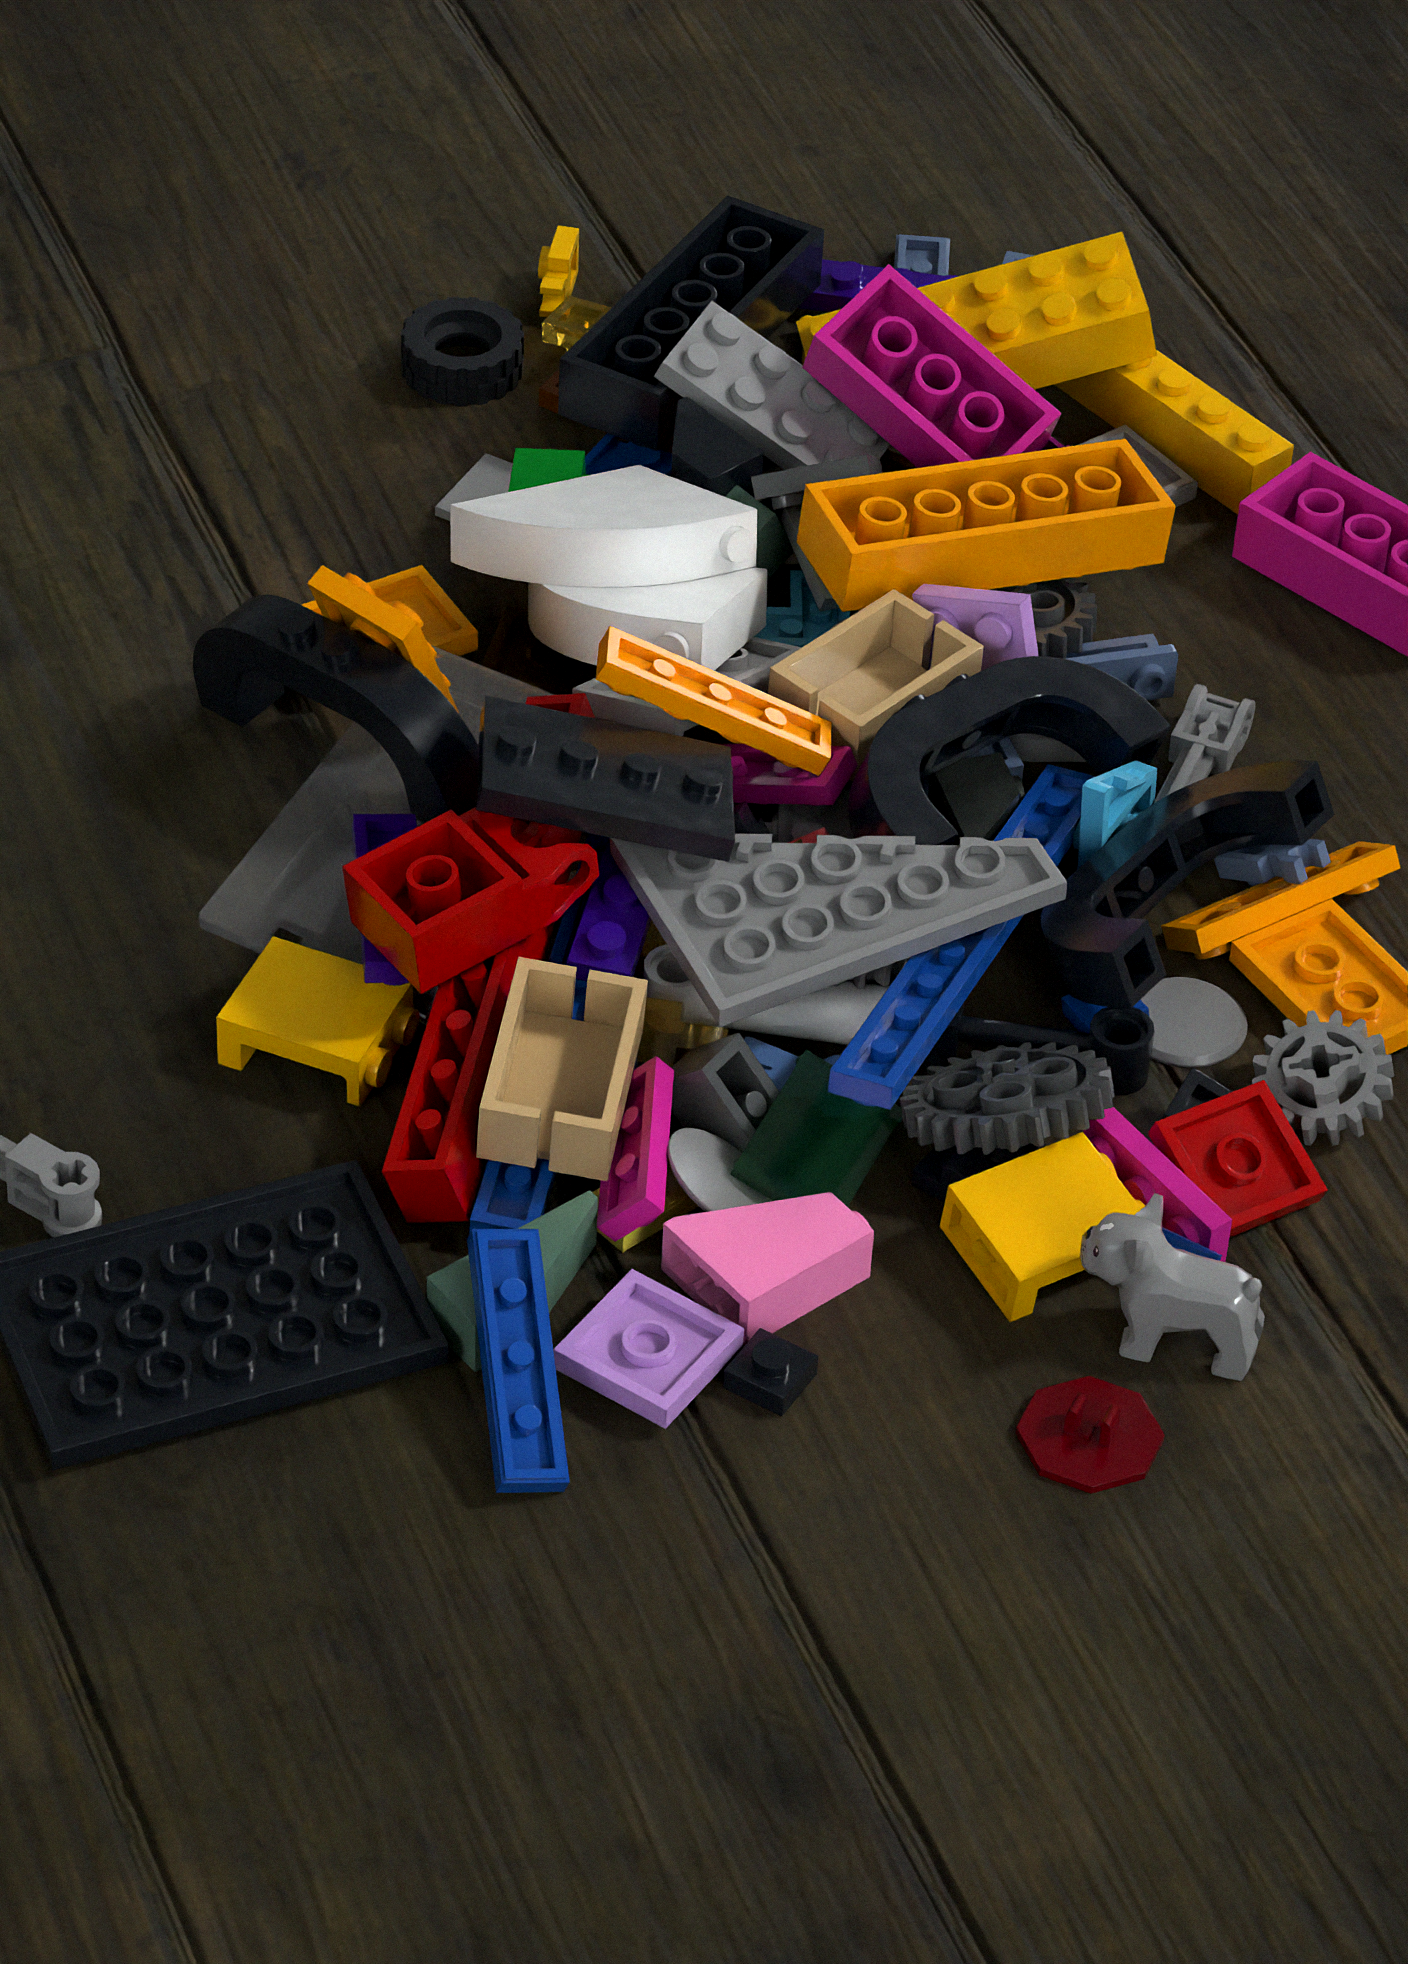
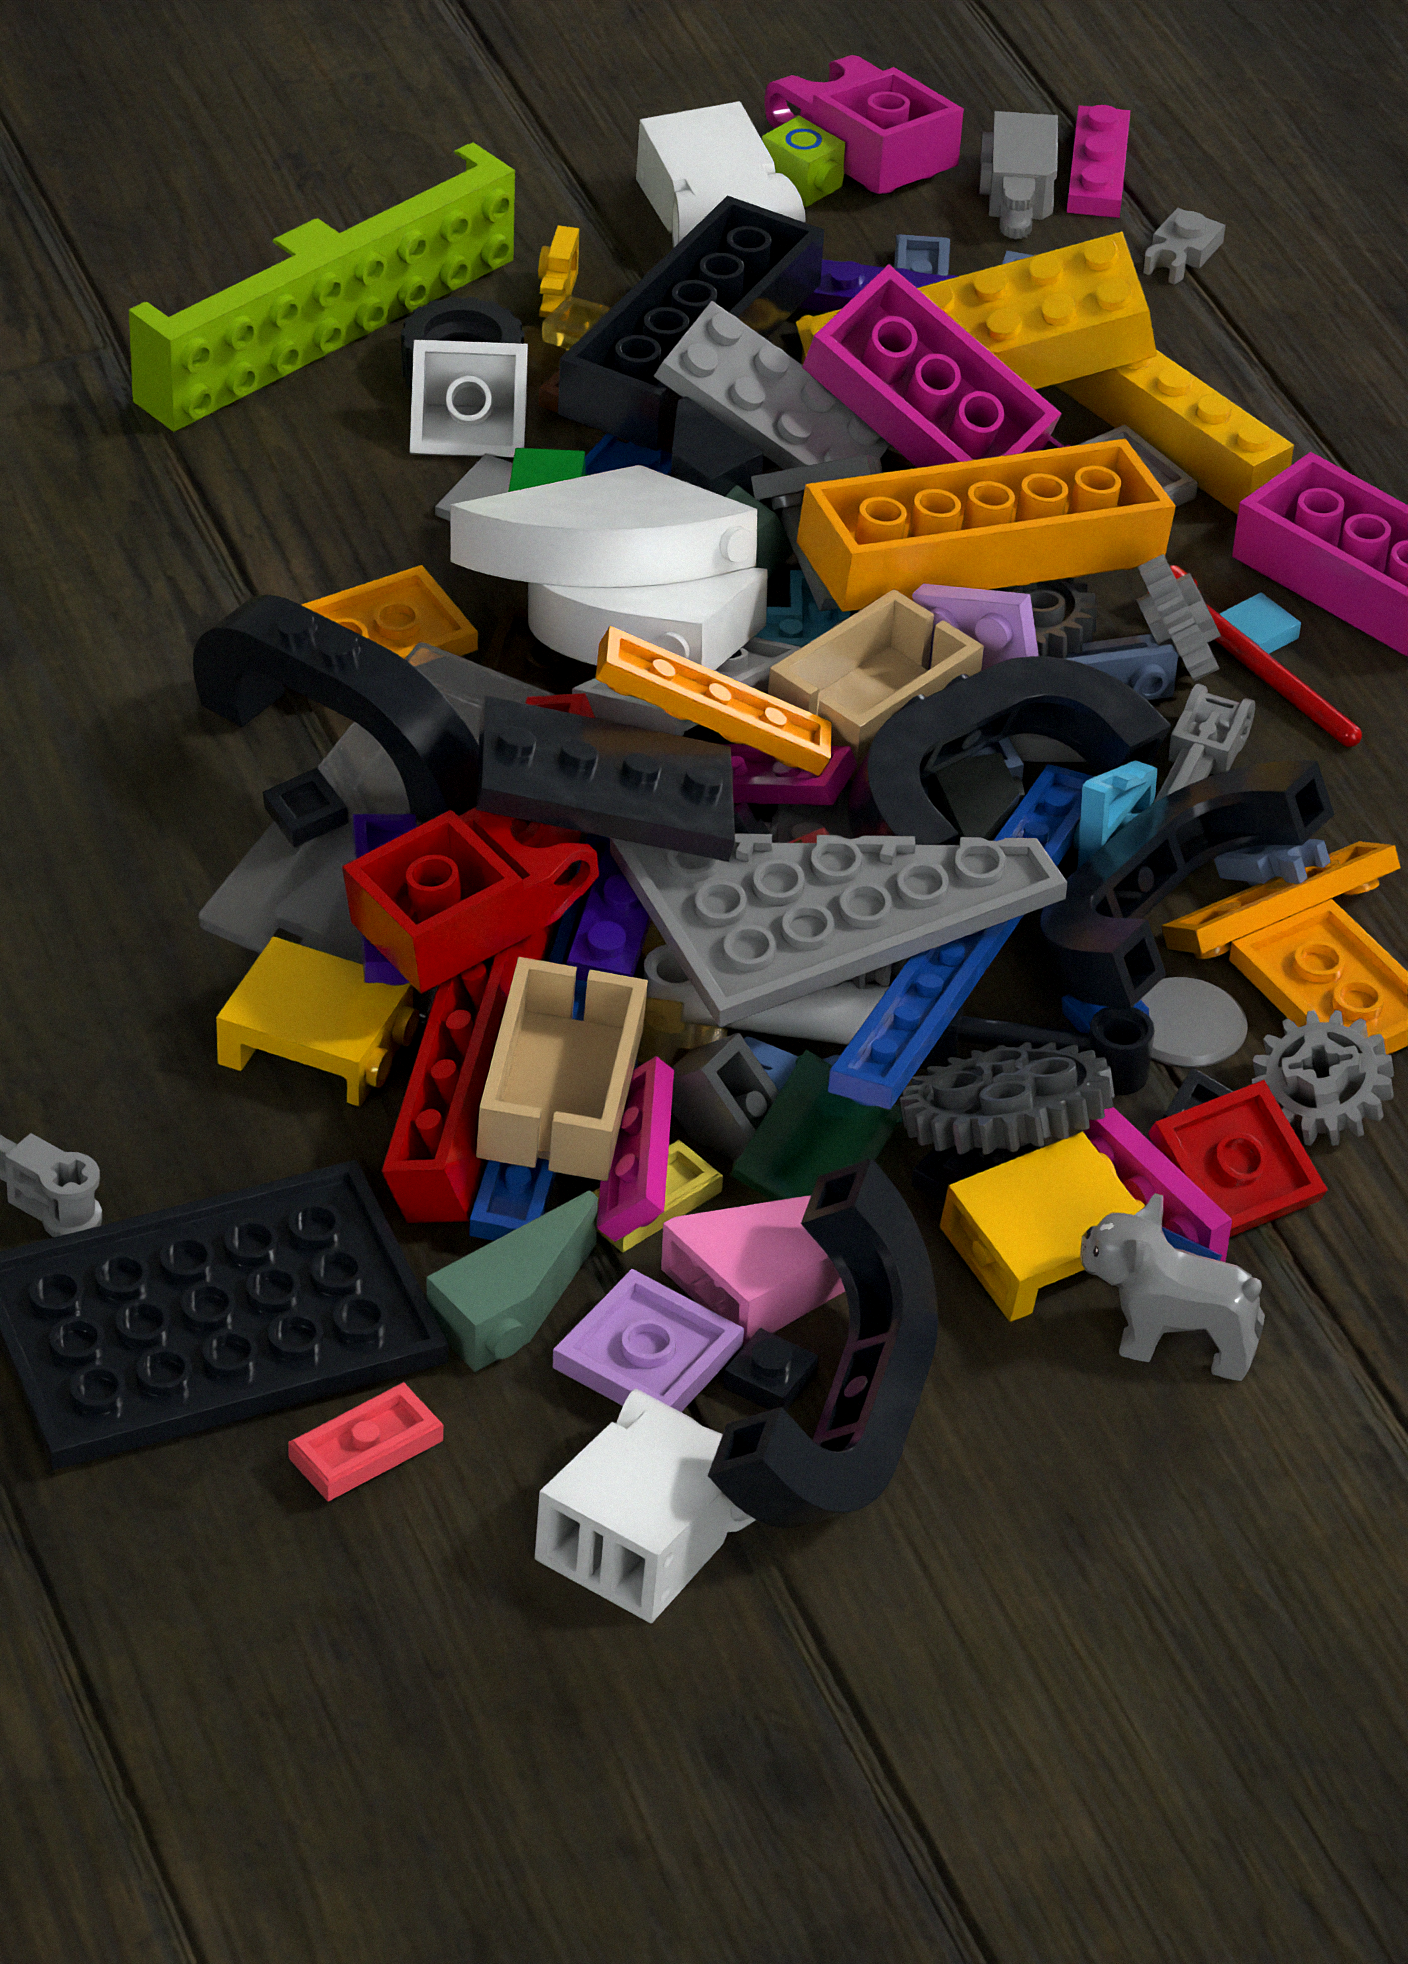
(305, 807): none -> black plate
(323, 294): none -> lime piece
(365, 1441): none -> coral plate
(394, 626): light orange plate -> none
(468, 398): none -> white slope
(517, 1361): blue tile -> none
(637, 1508): none -> white piece
(701, 157): none -> white piece
(704, 1168): light grey piece -> none
(807, 157): none -> lime brick
(887, 119): none -> dark pink brick
(890, 1288): none -> black arch
(1019, 169): none -> light grey hinge
(1090, 1434): dark red piece -> none
(1098, 161): none -> dark pink plate
(1178, 616): none -> light grey gear
(1183, 240): none -> light grey plate
(1264, 622): none -> medium azure tile
(1282, 679): none -> red piece

